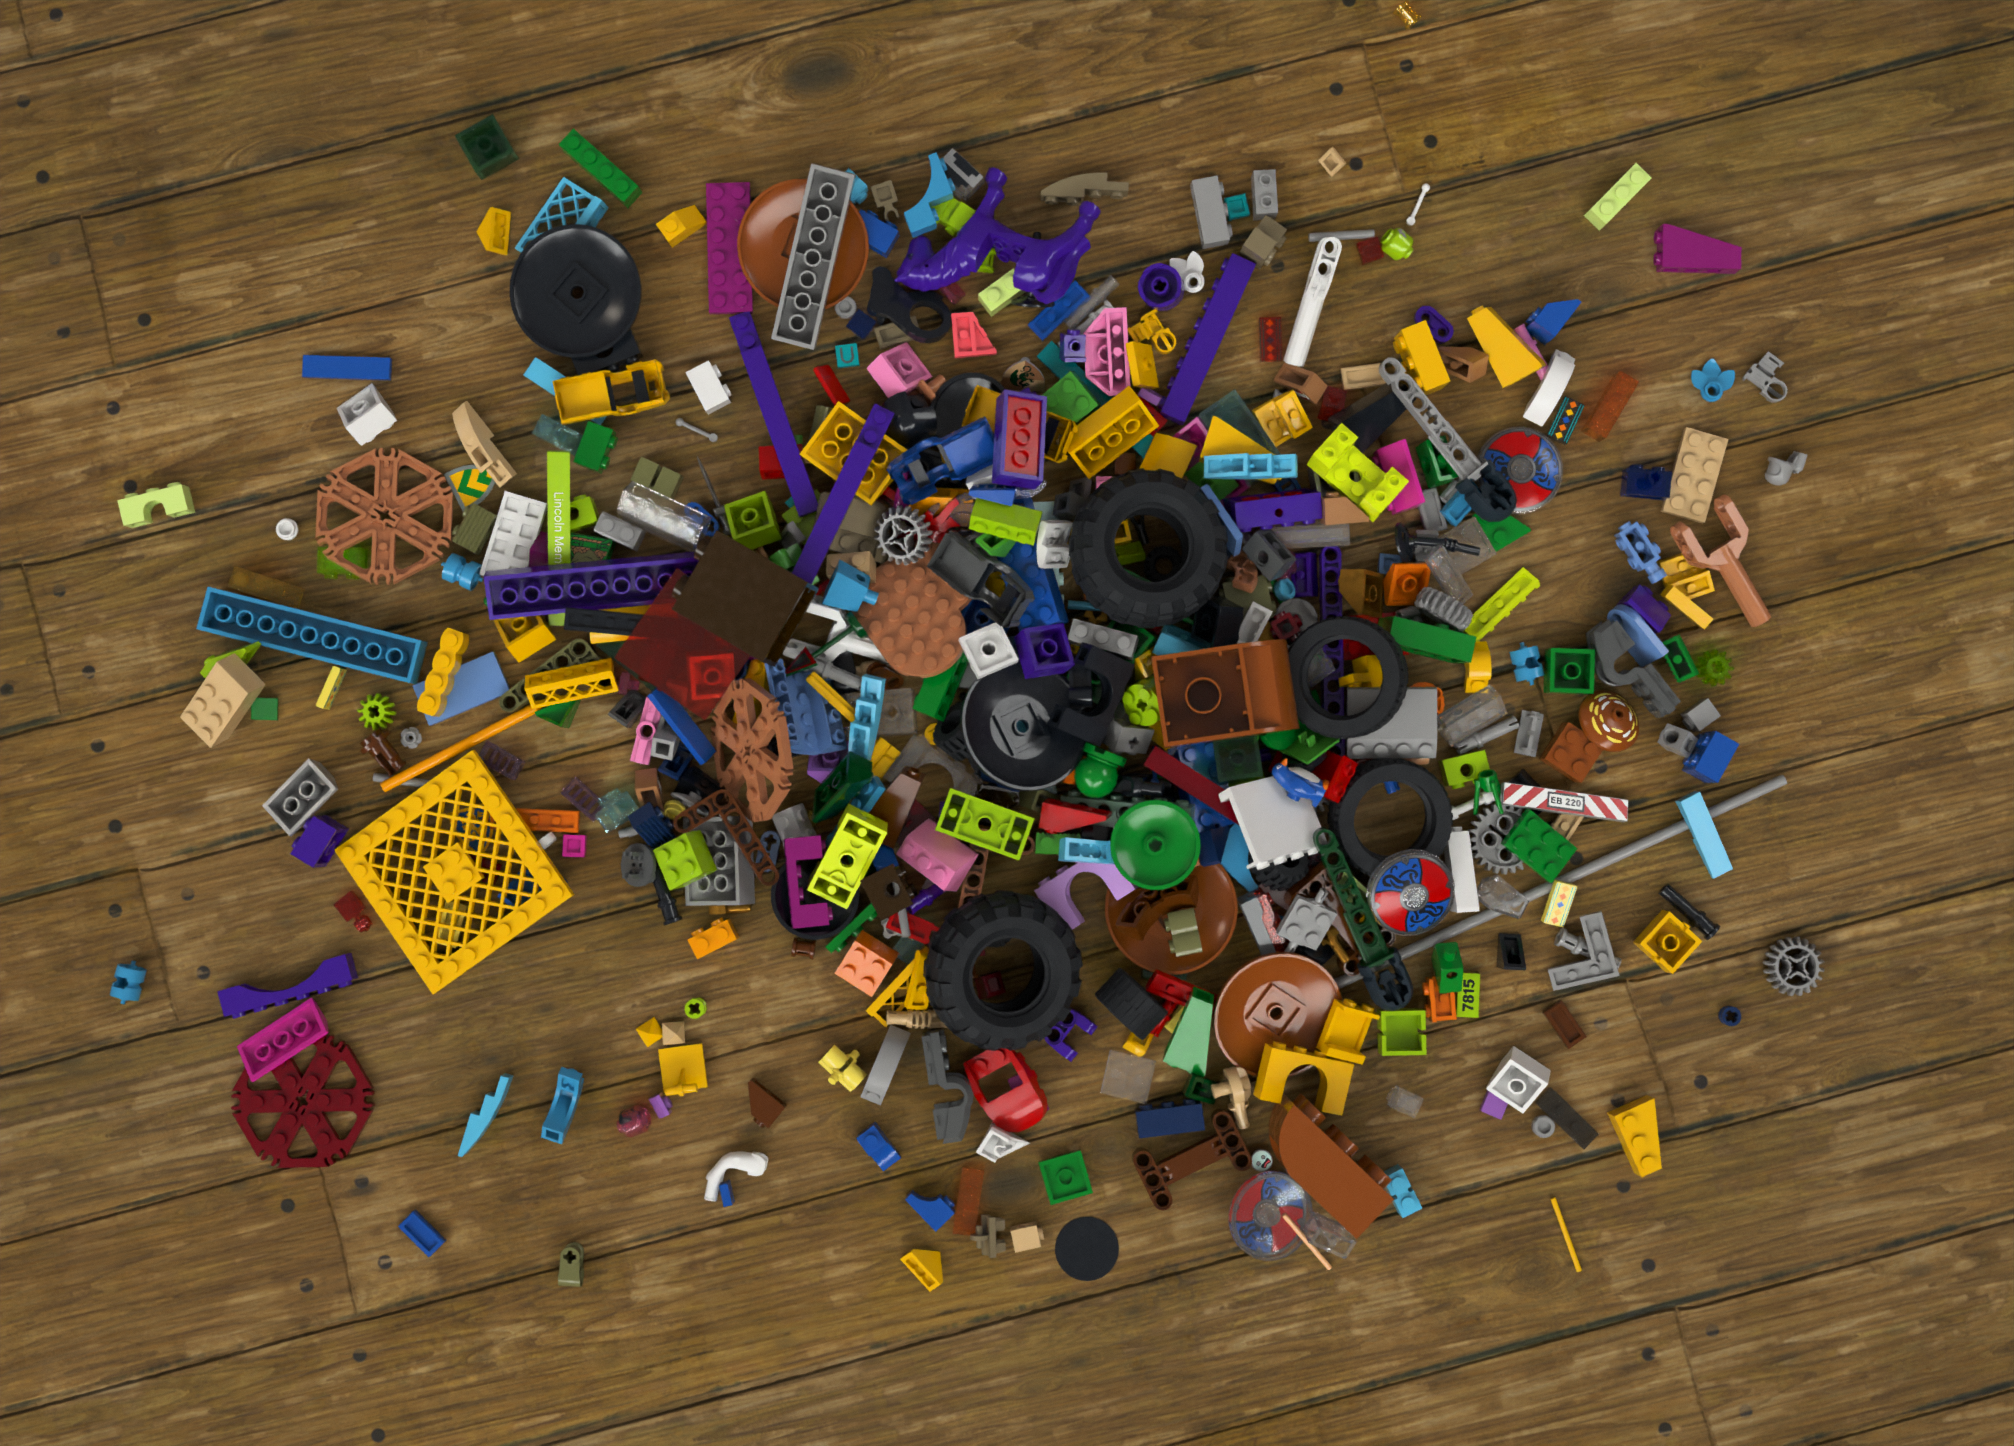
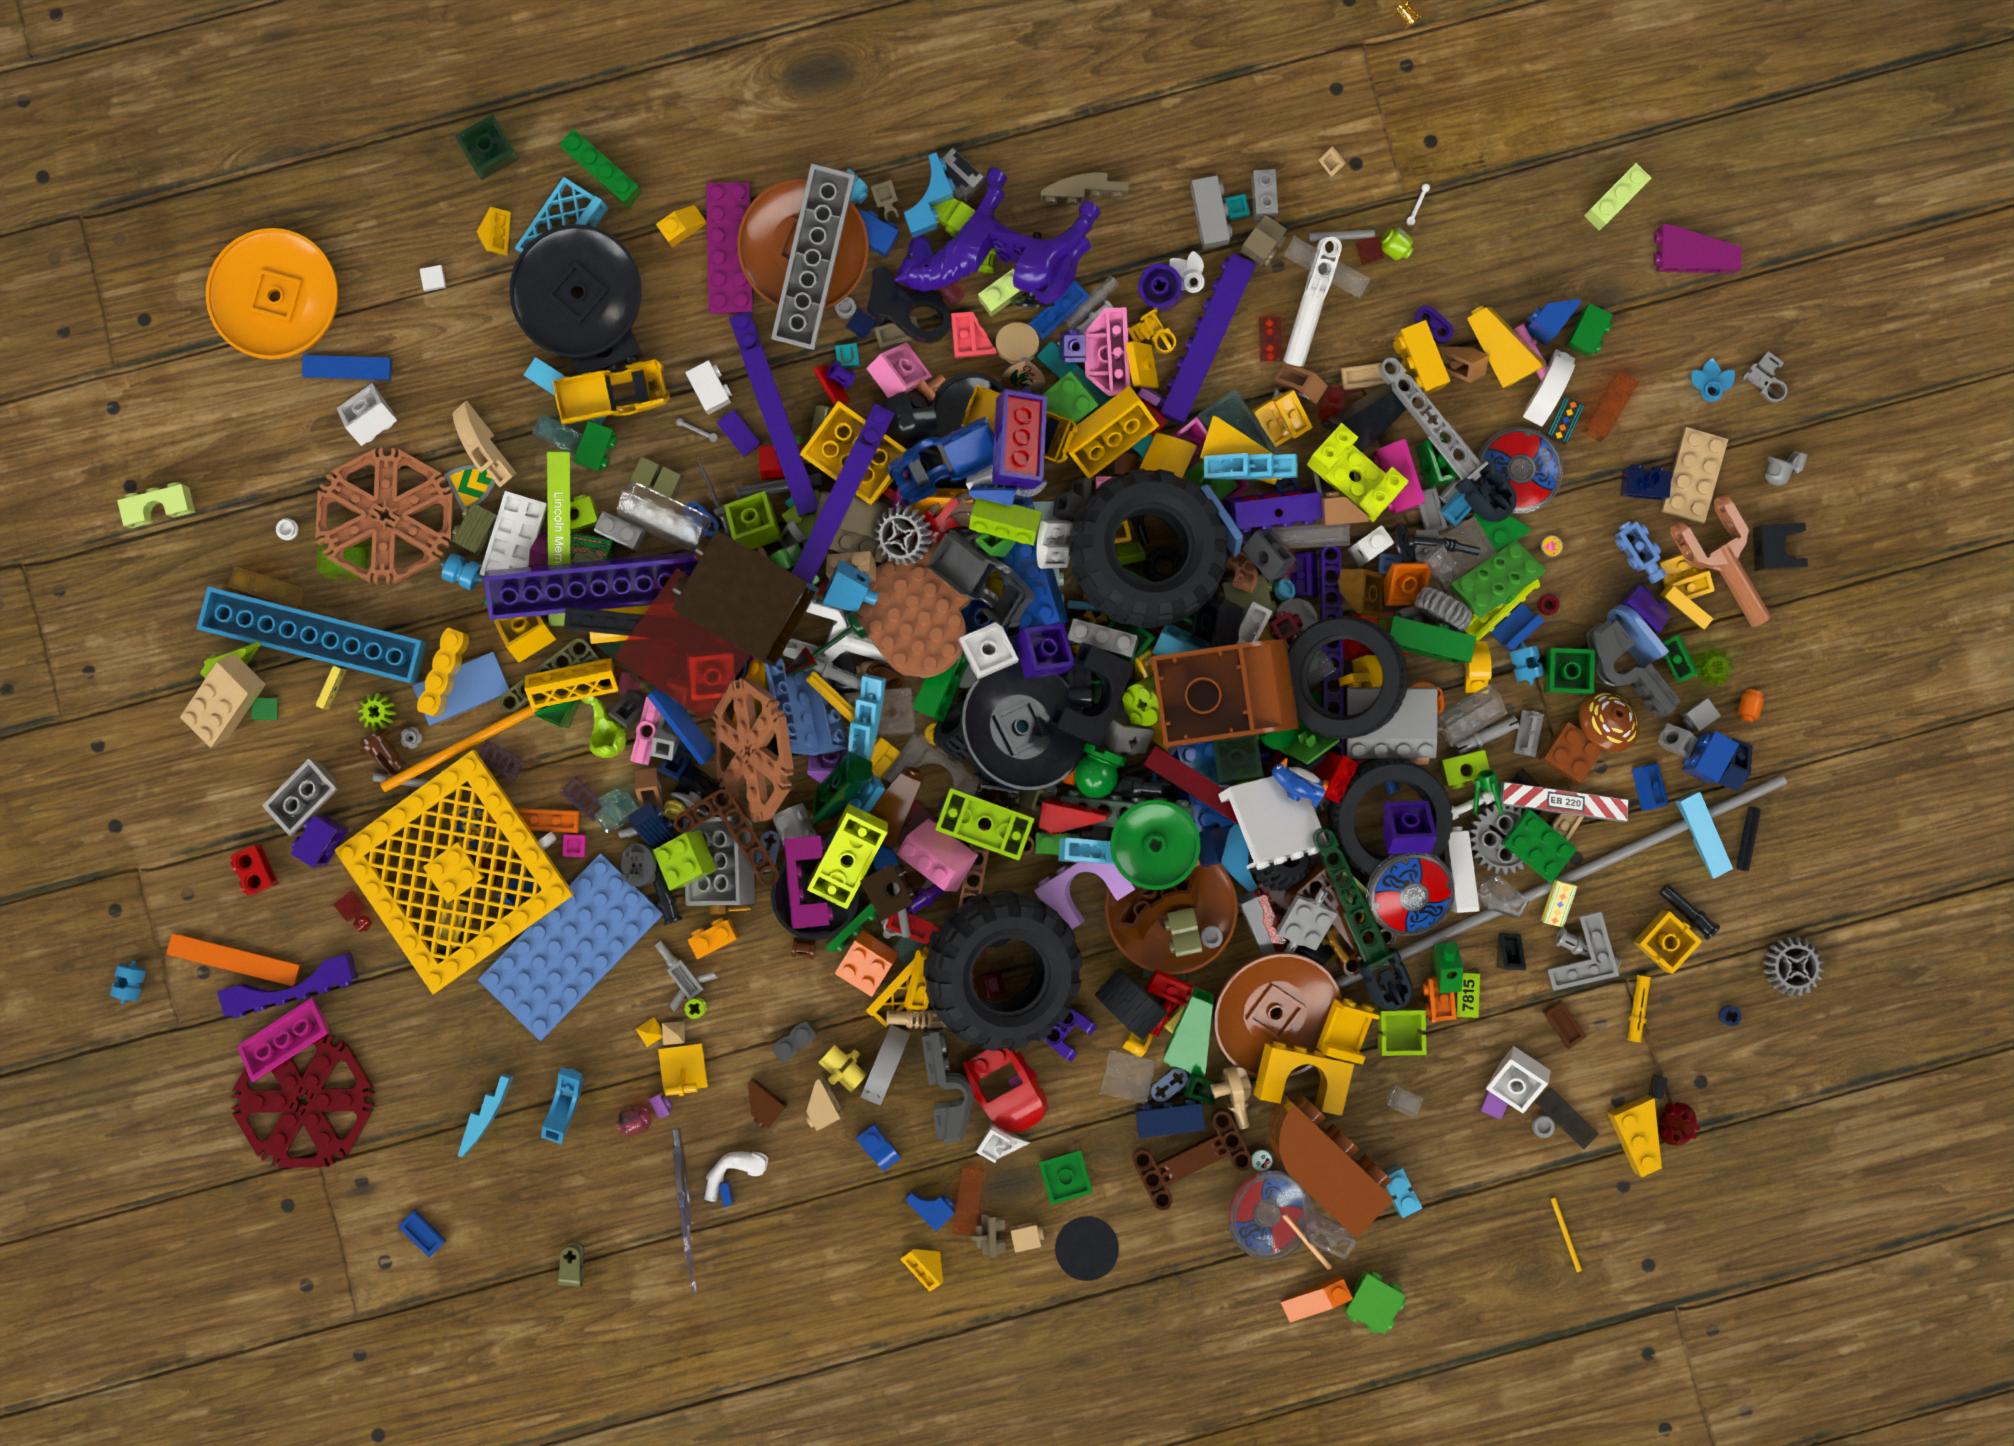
(233, 959): none -> orange tile
(242, 287): none -> light orange dish
(260, 866): none -> red brick
(433, 278): none -> white tile
(571, 948): none -> medium blue plate
(608, 735): none -> lime hair
(680, 972): none -> light grey piece
(683, 1201): none -> piece
(738, 433): none -> dark purple tile
(773, 487): none -> dark grey axle
(790, 1043): none -> dark grey brick
(823, 1105): none -> tan slope
(840, 374): none -> dark purple bush
(1016, 342): none -> tan tile
(1173, 1088): none -> sand blue beam
(1211, 937): none -> light grey tile
(1317, 1298): none -> orange slope
(1344, 276): none -> clear brick
(1370, 546): none -> white torso
(1375, 1302): none -> bright green brick
(1409, 827): none -> dark purple slope
(1497, 579): none -> bright green plate
(1516, 627): none -> blue panel
(1551, 546): none -> tile
(1554, 604): none -> dark red plate
(1589, 330): none -> green piece
(1637, 1016): none -> yellow pin
(1649, 786): none -> blue slope
(1657, 1086): none -> black tile
(1677, 1124): none -> dark red plate
(1739, 767): none -> dark blue slope
(1748, 838): none -> black axle
(1750, 706): none -> orange brick
(1769, 547): none -> black piece

